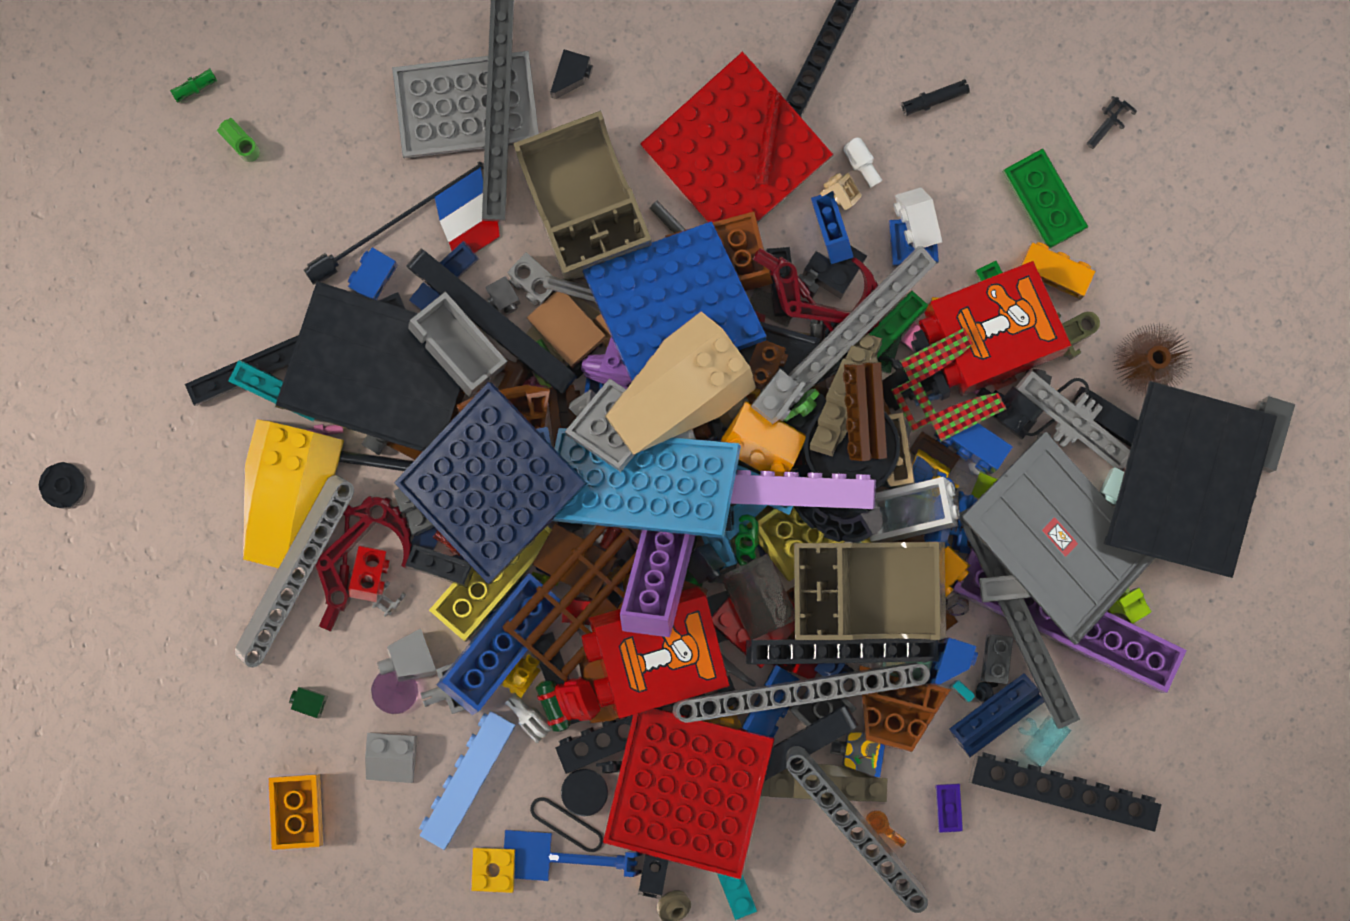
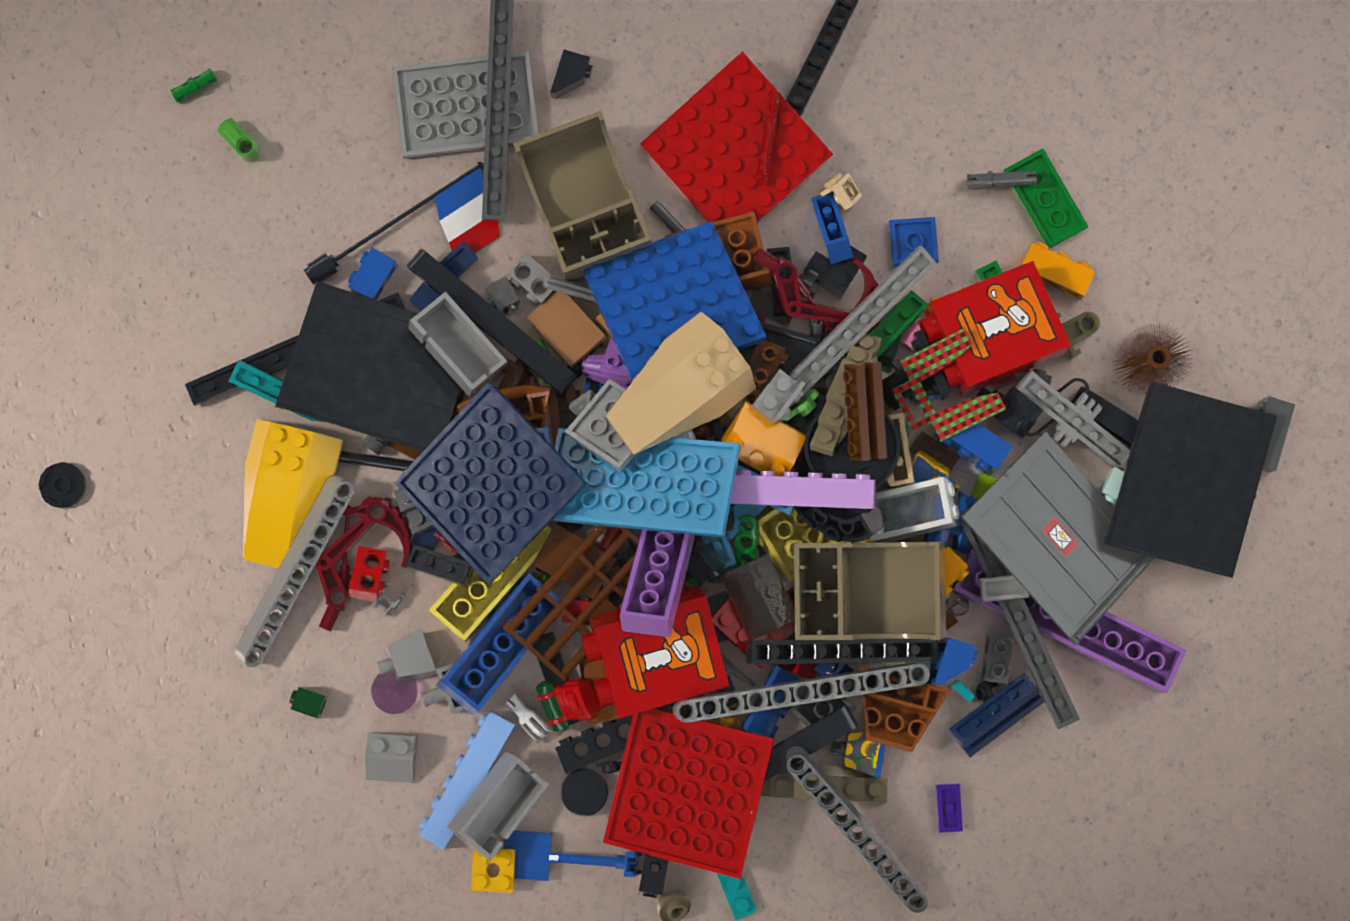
(295, 811): light orange brick -> none
(326, 430): bright pink bar -> none
(497, 805): none -> light grey piece
(522, 675): yellow hips -> none
(560, 832): black piece -> none
(862, 160): white arm -> none
(880, 824): clear orange plate -> none
(919, 214): white brick -> none
(935, 97): black pin -> none
(1001, 179): none -> dark grey pin
(1043, 740): clear light blue brick -> none
(1109, 122): black piece -> none
(1131, 606): lime brick -> none
(1145, 818): black brick -> none

